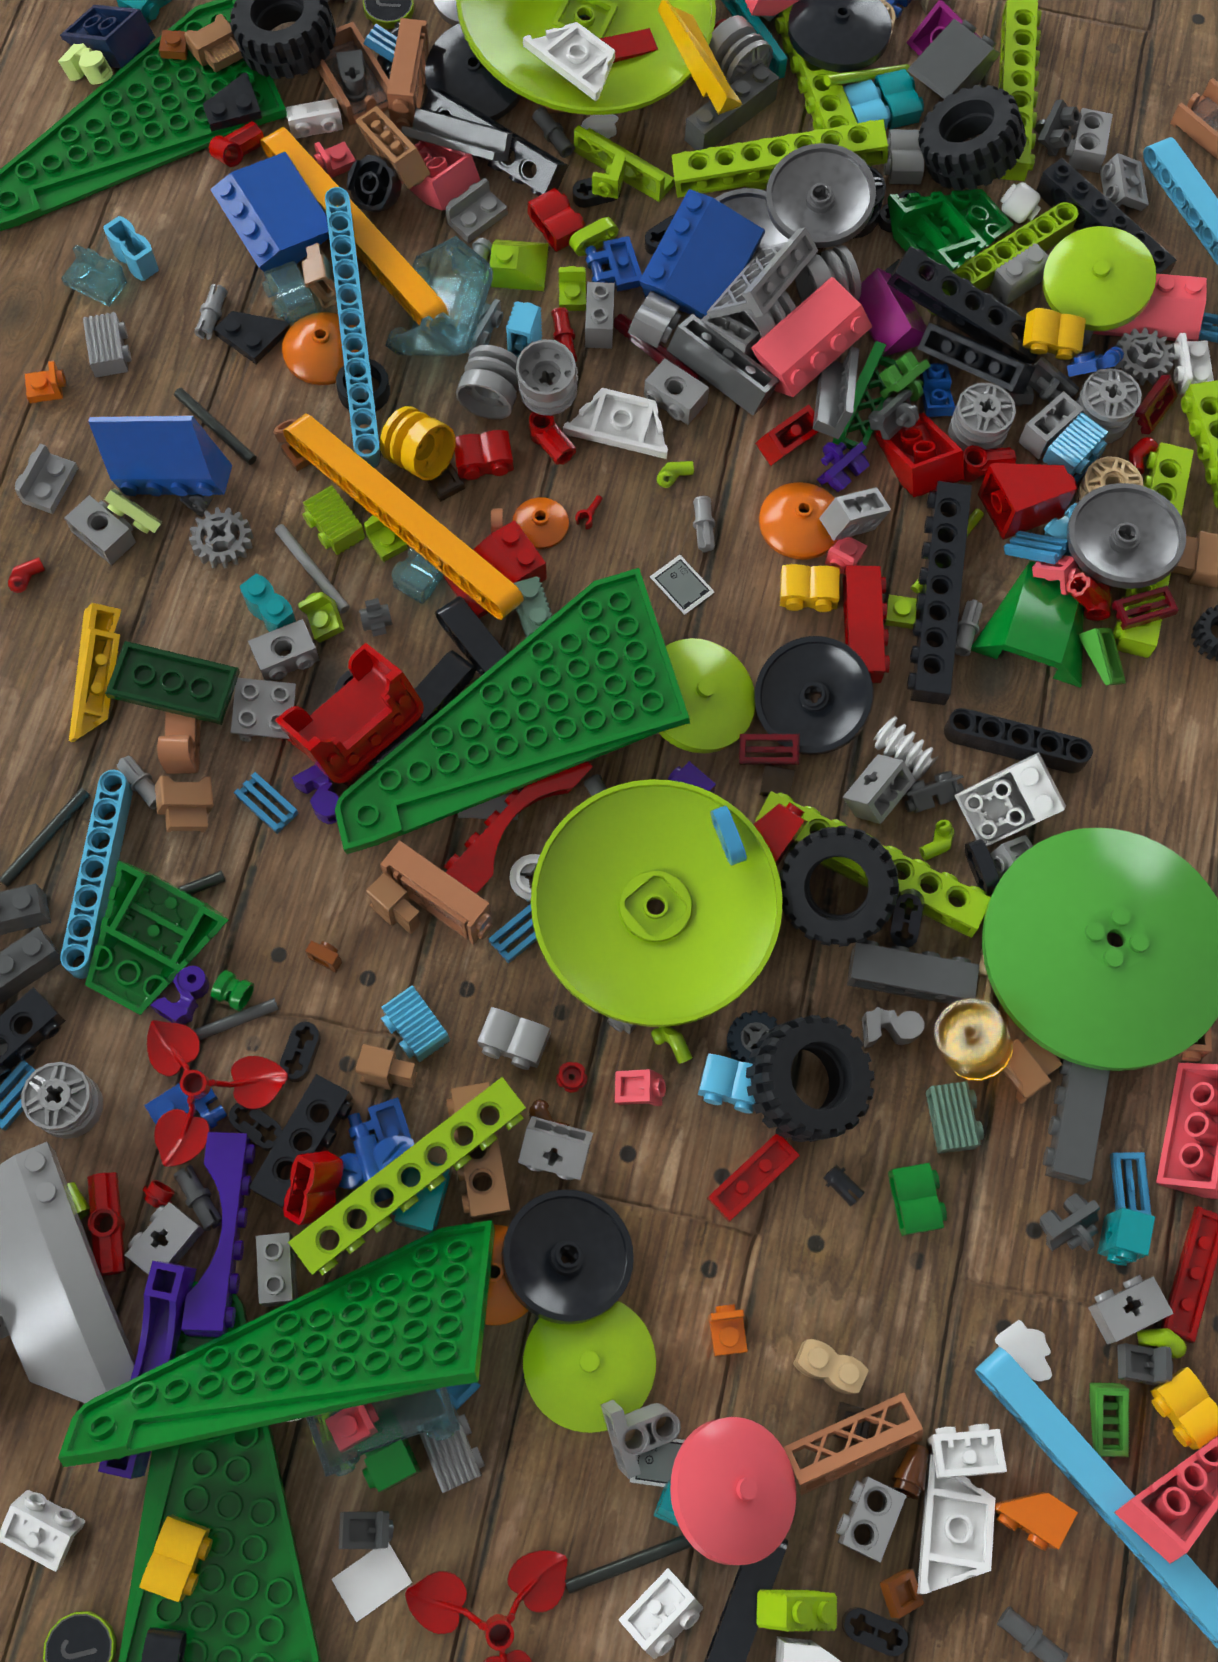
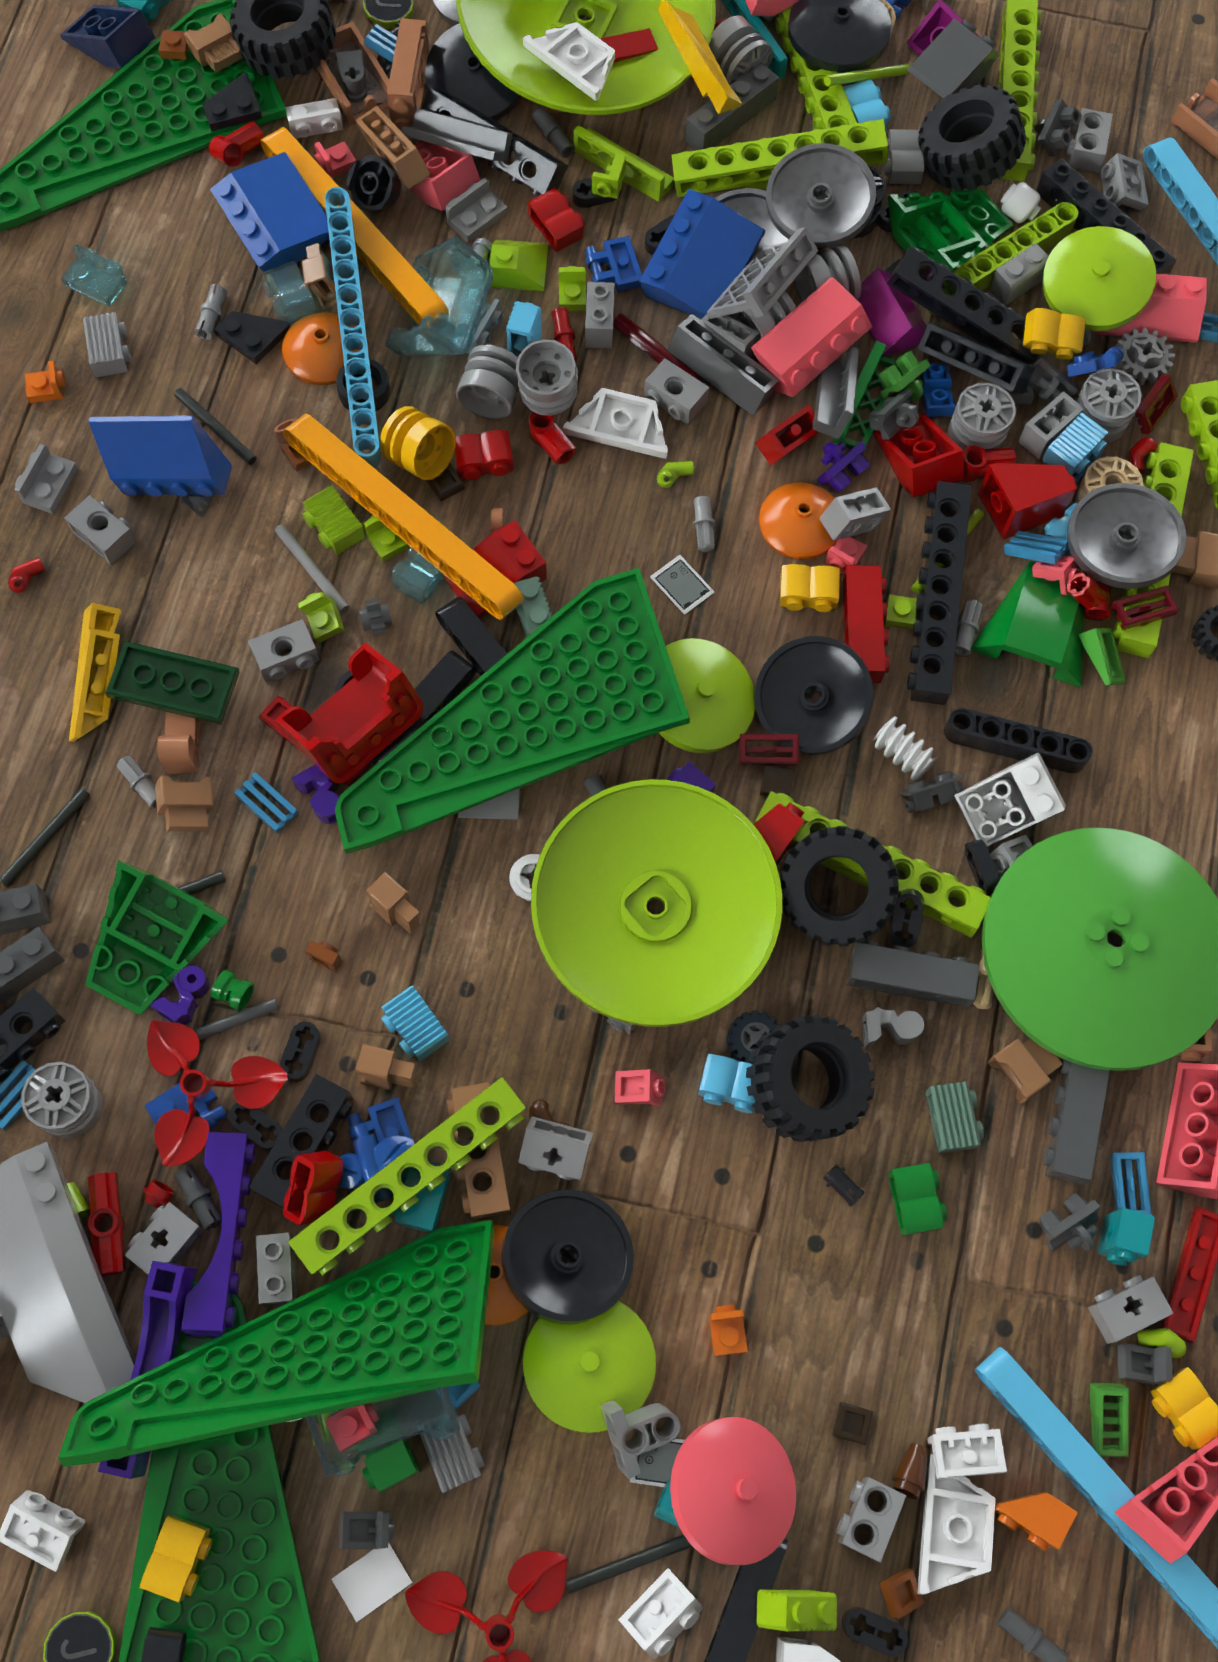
(83, 61): yellowish green leg -> none
(94, 859): medium azure beam -> none
(121, 505): yellowish green wing -> none
(131, 248): medium azure brick -> none
(221, 537): light grey gear -> none
(258, 705): light grey hinge -> none
(266, 604): teal brick -> none
(439, 893): nougat door -> none
(476, 864): red arch -> none
(508, 927): dark azure tile -> none
(513, 1038): light grey brick -> none
(544, 532): orange dish -> none
(563, 1077): red plate -> none
(589, 512): red hand -> none
(593, 235): lime beam -> none
(602, 124): white sticker -> none
(655, 320): light grey brick -> none
(675, 1040): lime arm -> none
(728, 835): dark azure beam -> none
(753, 1177): red plate -> none
(839, 1372): tan brick -> none
(859, 1455): nougat fence -> none
(879, 788): light grey brick -> none
(900, 96): teal brick -> none
(941, 841): lime arm -> none
(973, 1039): clear yellow wheel -> none
(1027, 1349): white sticker -> none
(1191, 362): white bracket -> none

